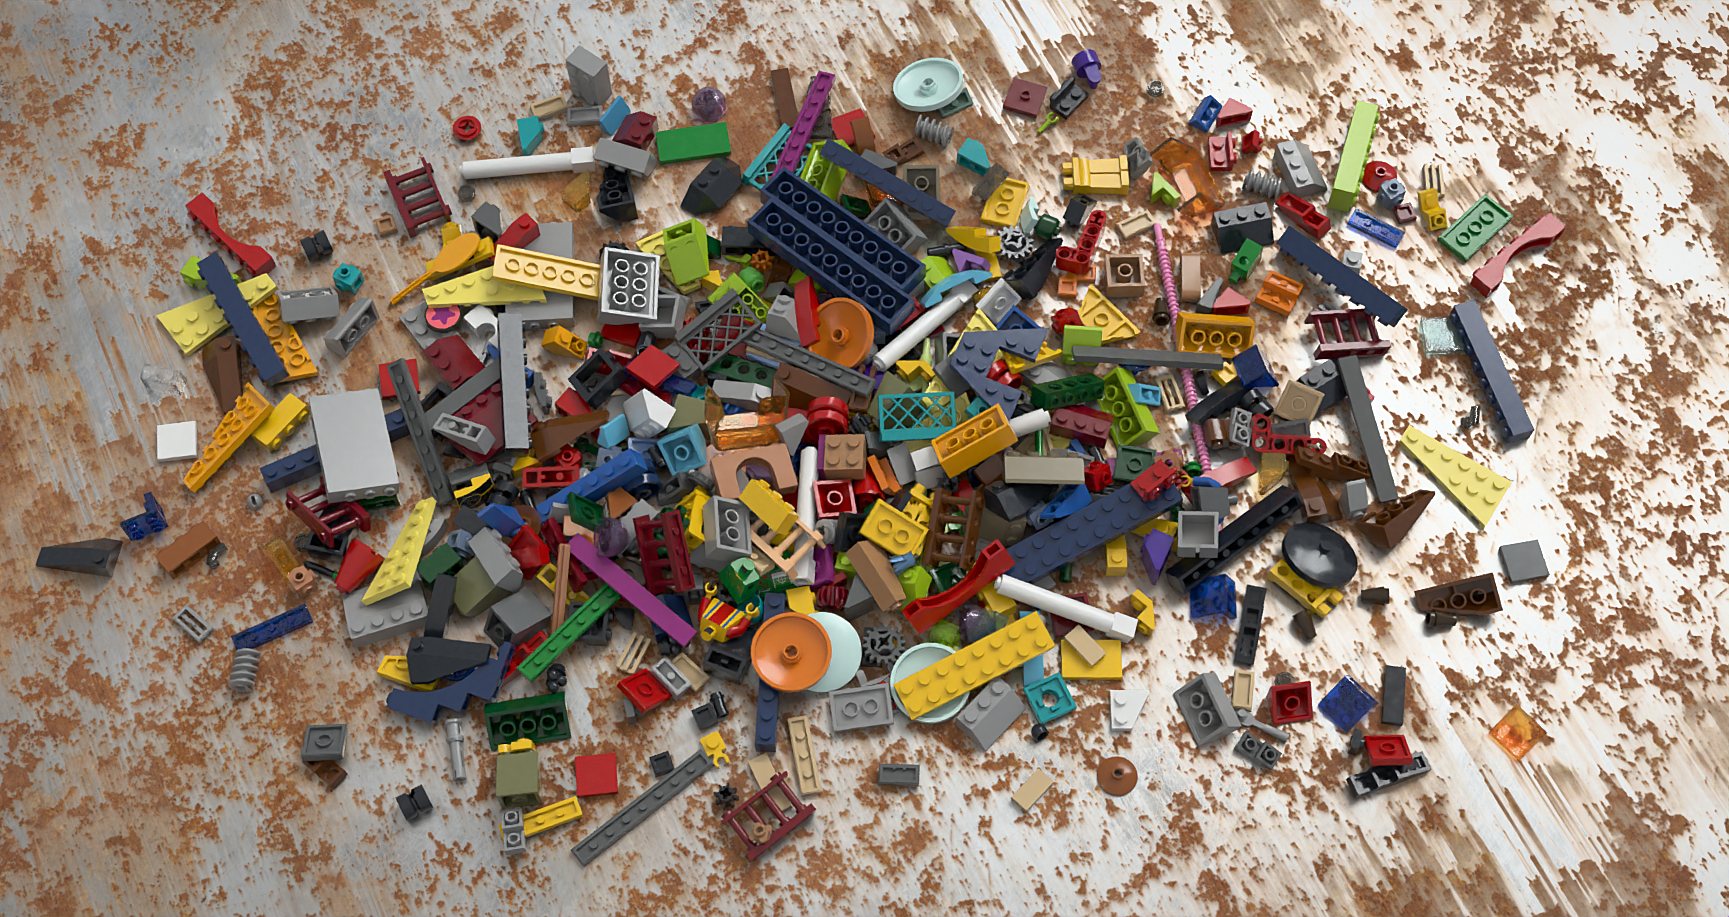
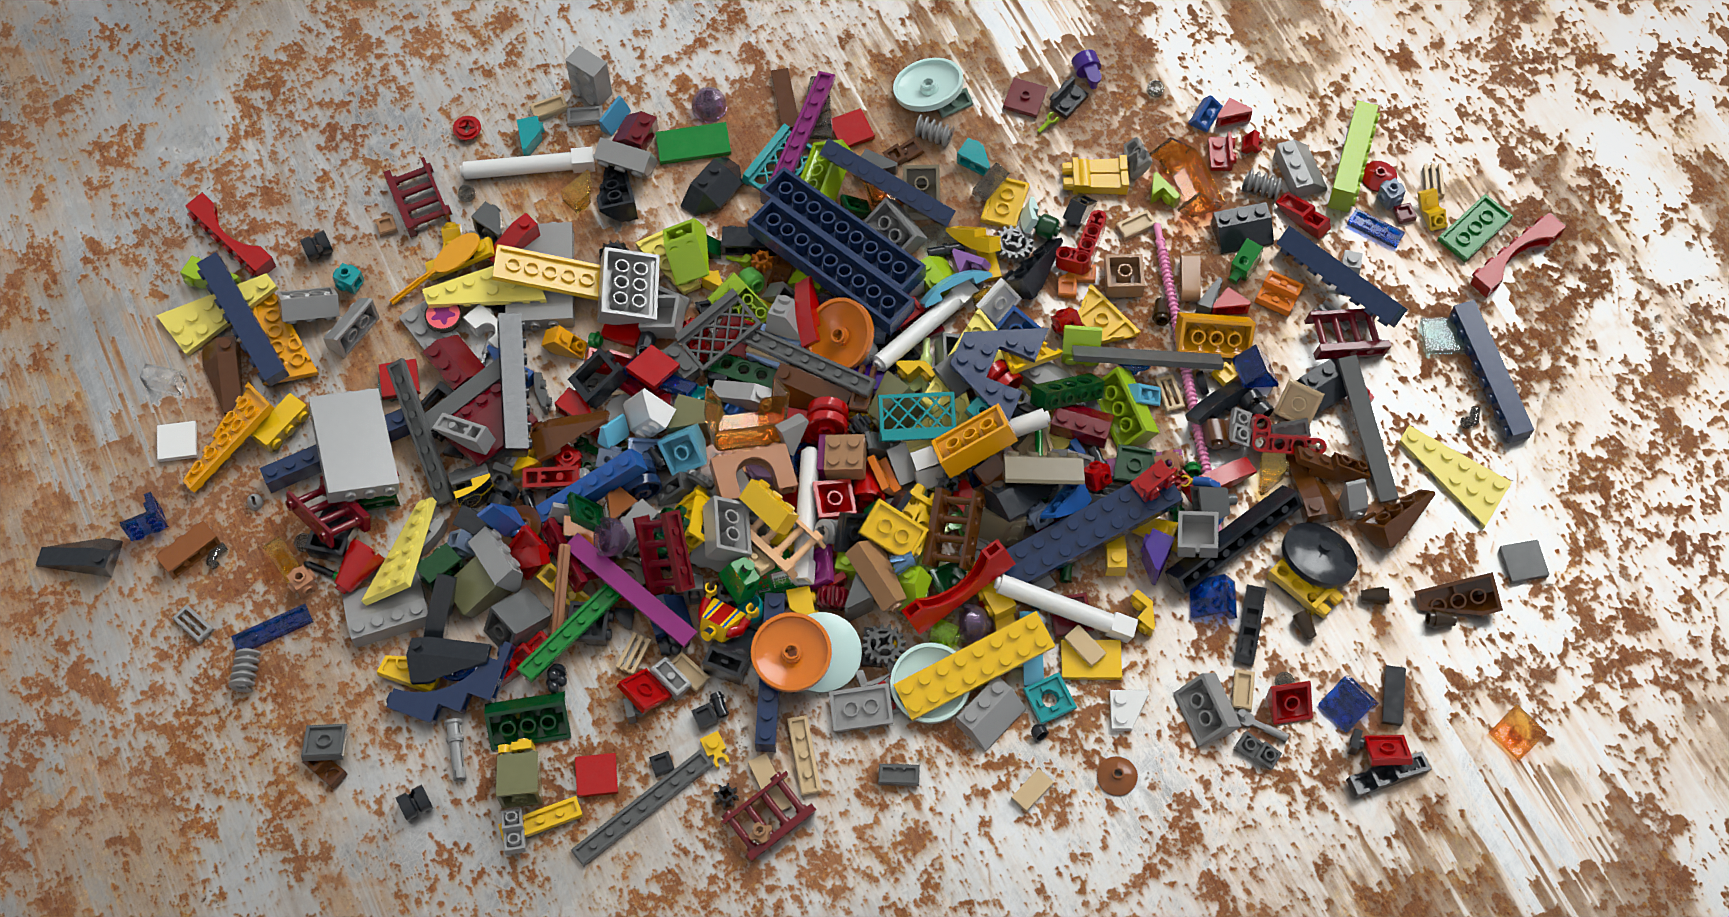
(863, 135): dark orange slope -> none
(987, 624): clear light blue piece -> none

